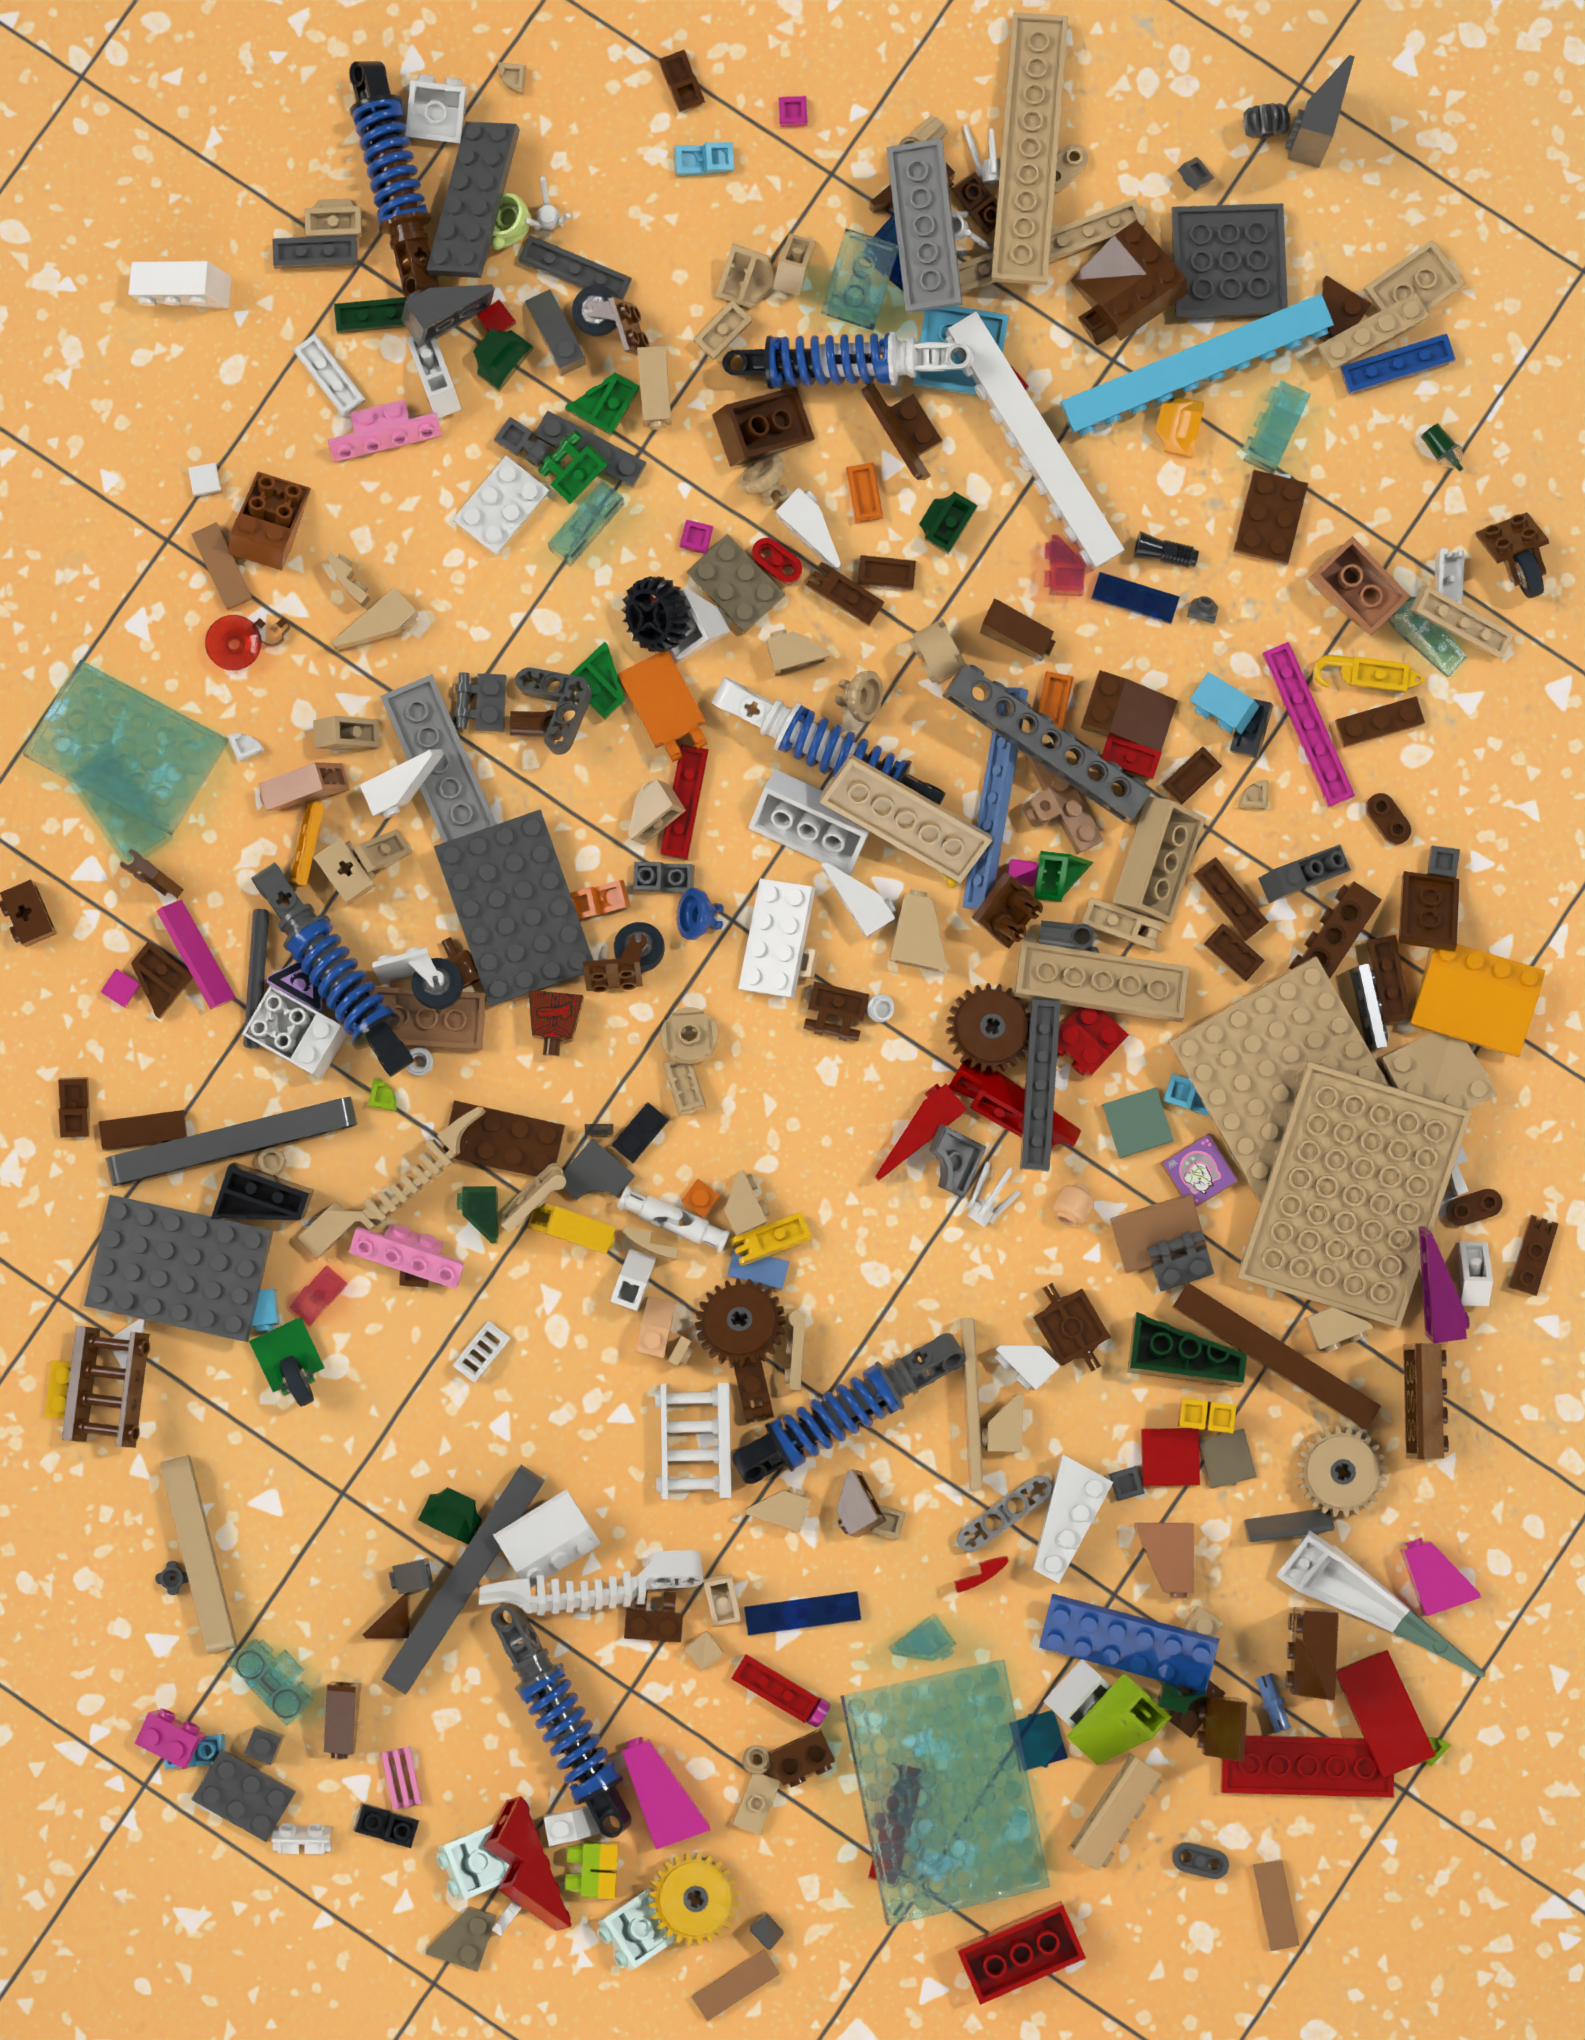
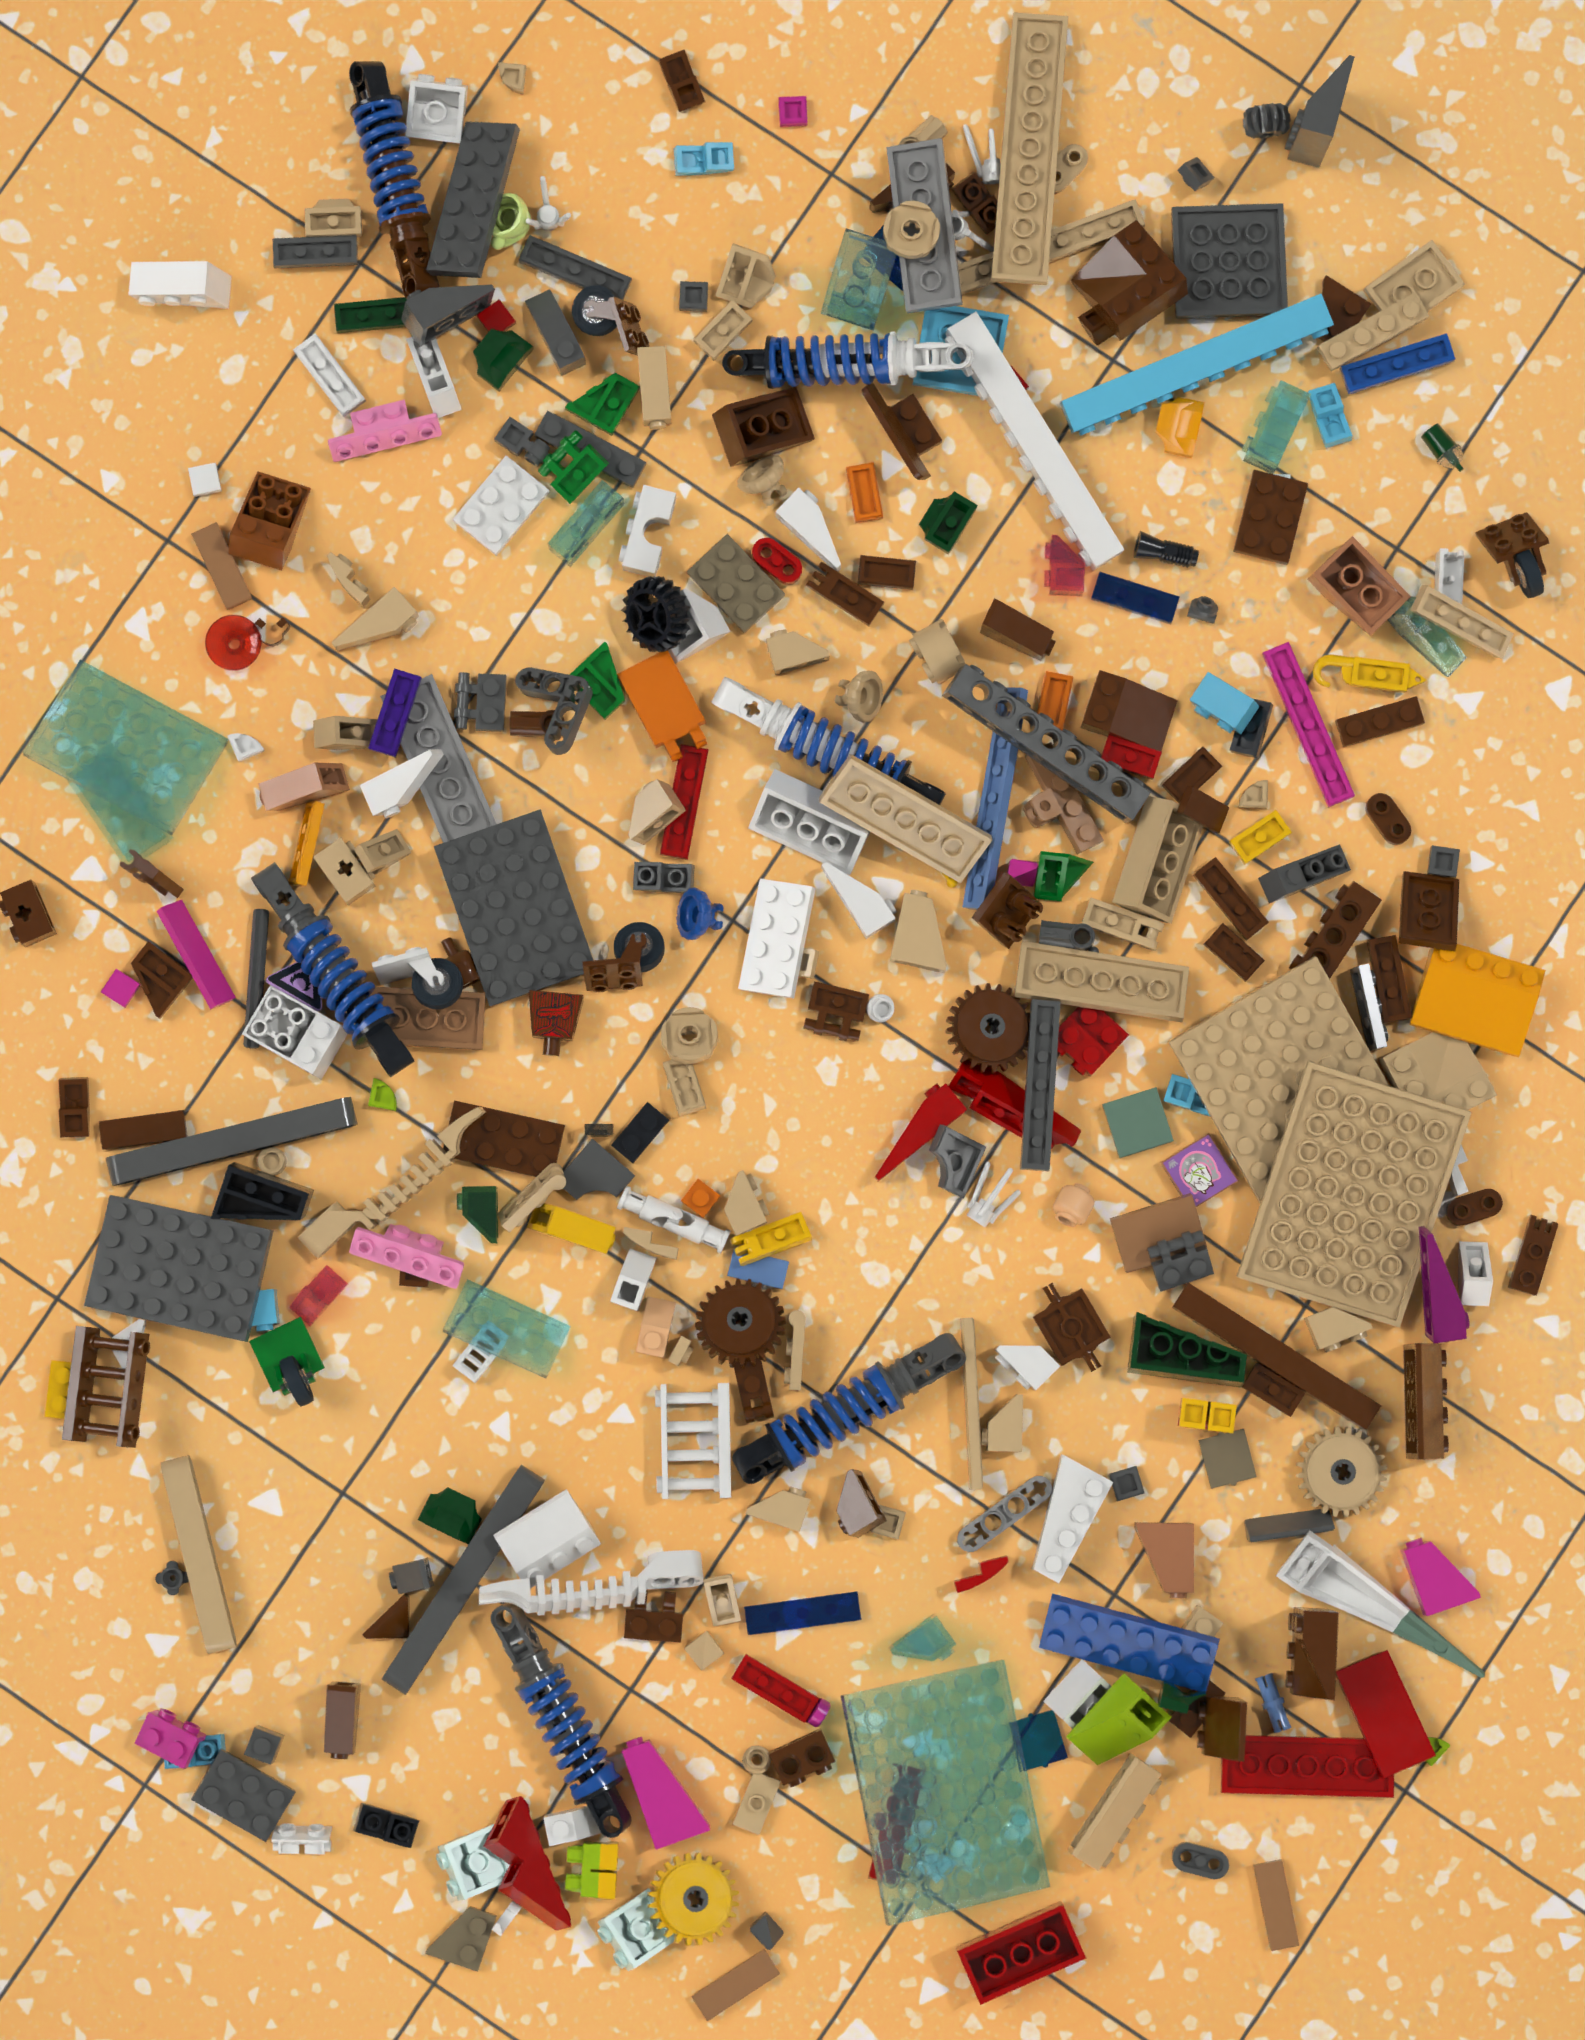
(272, 1686): clear light blue piece -> none
(390, 1780): bright pink tile -> none
(395, 713): none -> dark purple tile
(420, 1052): white plate -> none
(506, 1329): none -> clear light blue plate
(600, 899): orange slope -> none
(652, 507): none -> white arch
(693, 296): none -> dark grey tile
(696, 536): dark pink tile -> none
(793, 265): tan slope -> none
(911, 246): none -> tan plate
(1170, 1457): red tile -> none
(1203, 809): none -> reddish brown tile
(1260, 837): none -> yellow plate
(1273, 1389): none -> reddish brown plate
(1329, 415): none -> medium azure slope

